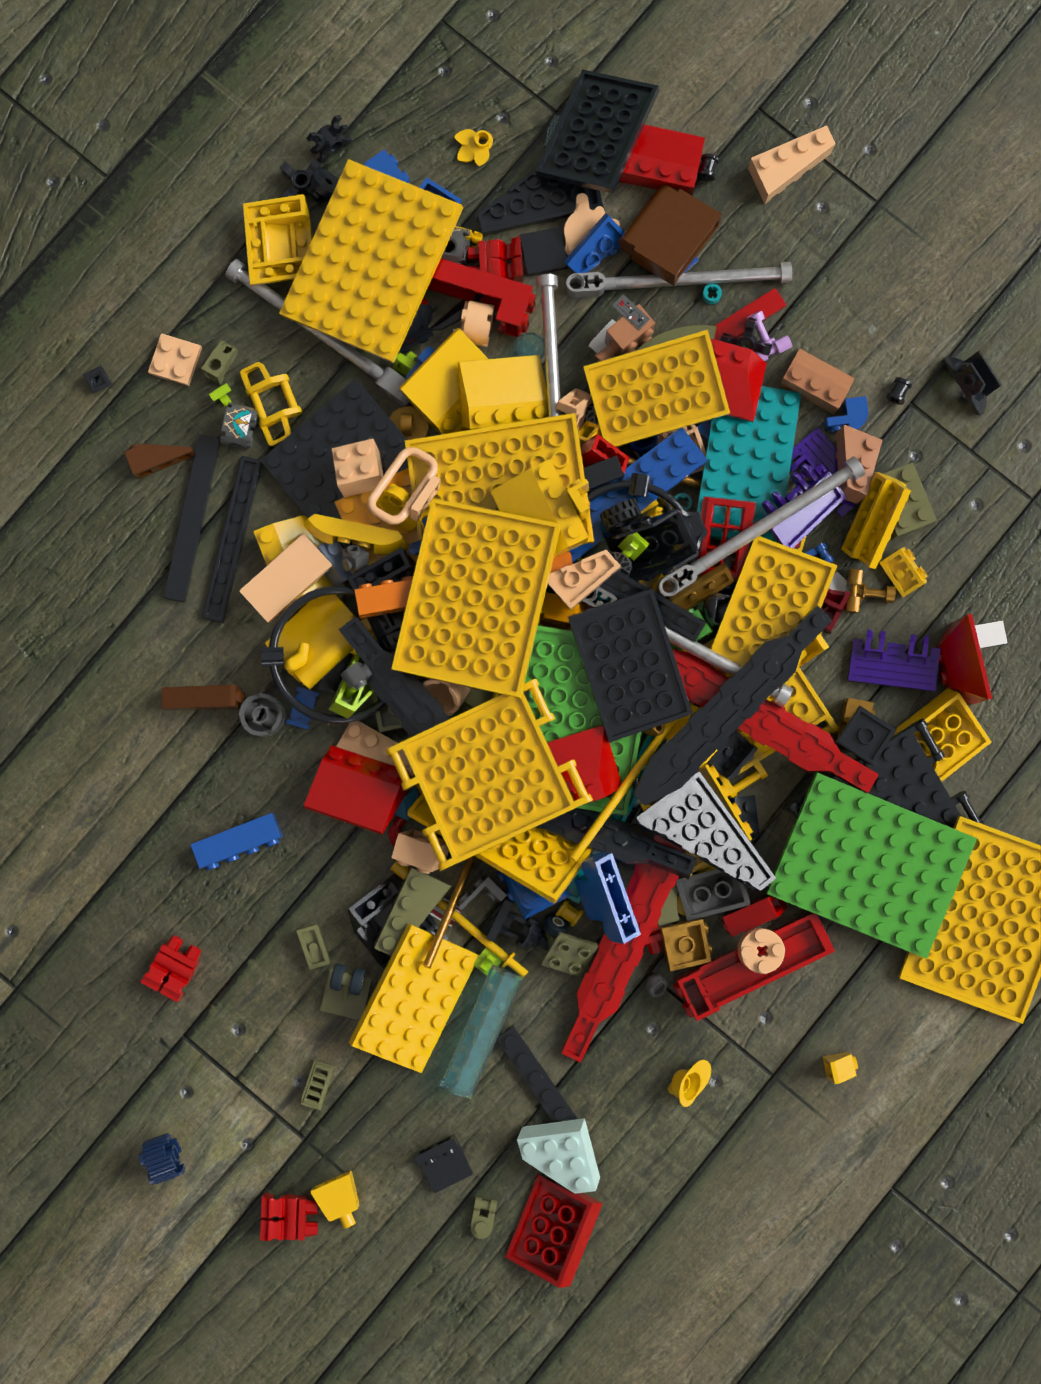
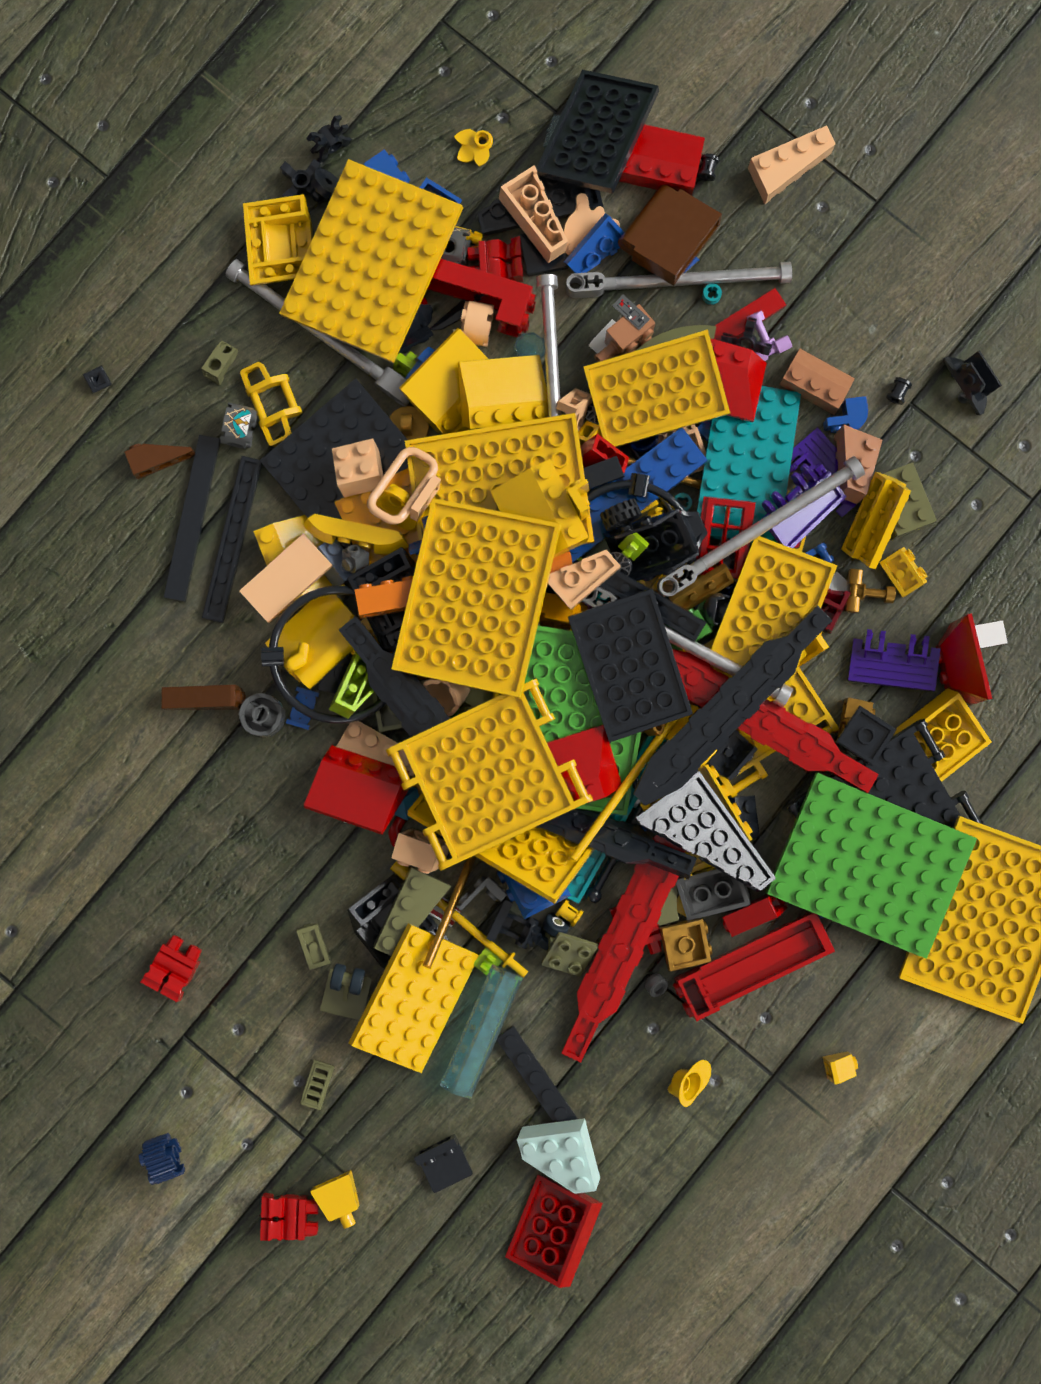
(175, 359): light nougat plate -> none
(220, 393): lime tile -> none
(236, 841): blue brick -> none
(356, 675): dark grey plate -> none
(483, 1224): olive plate -> none
(533, 212): none -> light nougat wedge
(606, 898): blue brick -> none
(773, 949): light nougat brick -> none

